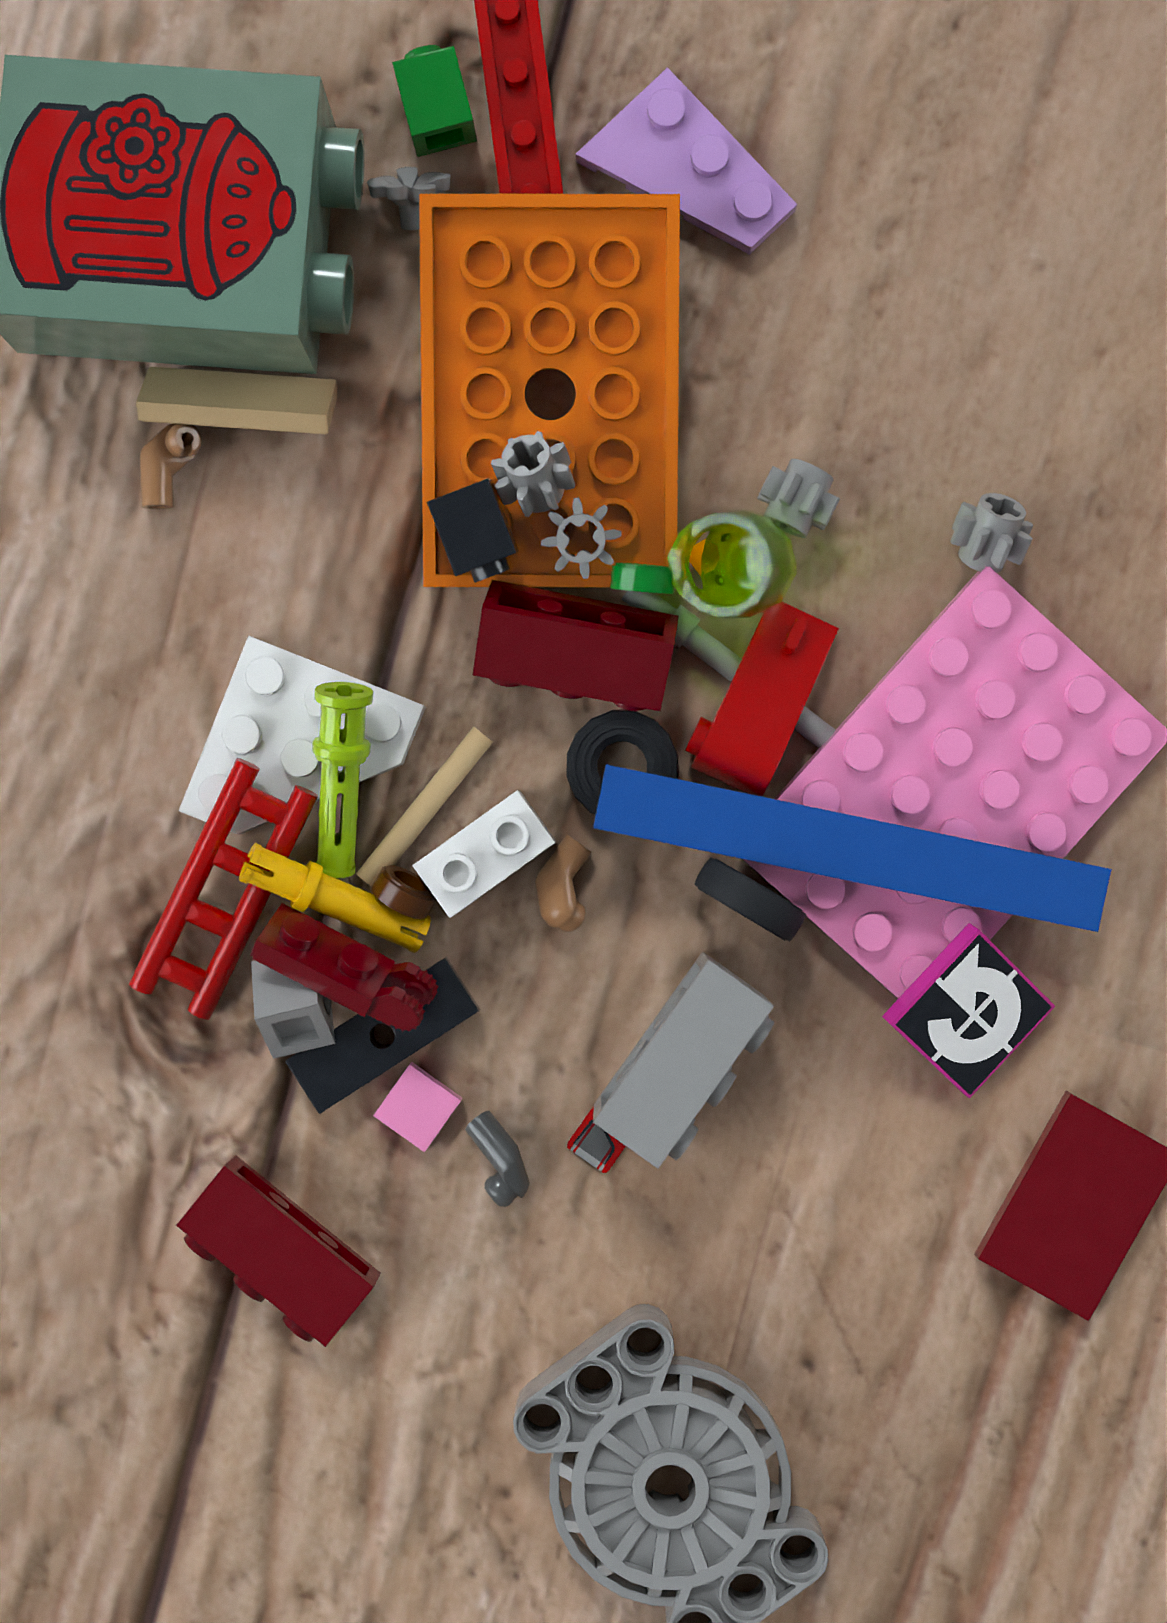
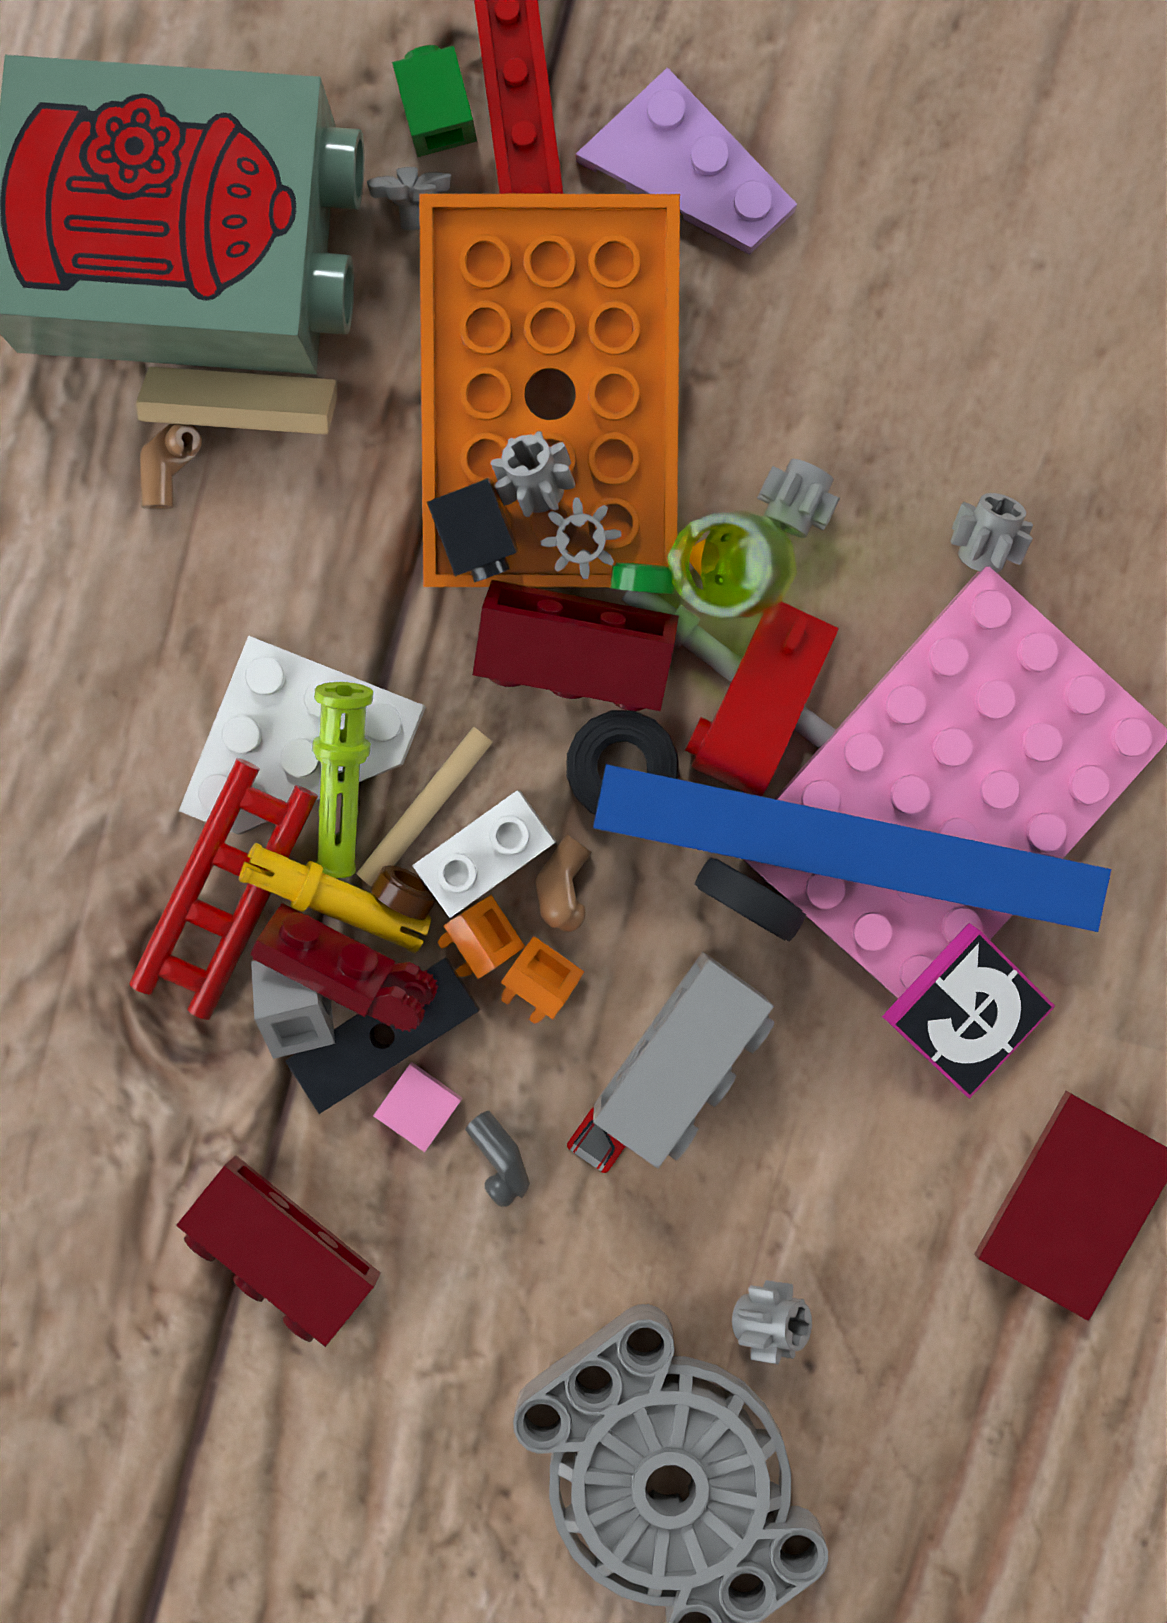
(482, 938): none -> orange tile
(541, 979): none -> orange tile
(772, 1322): none -> light grey gear

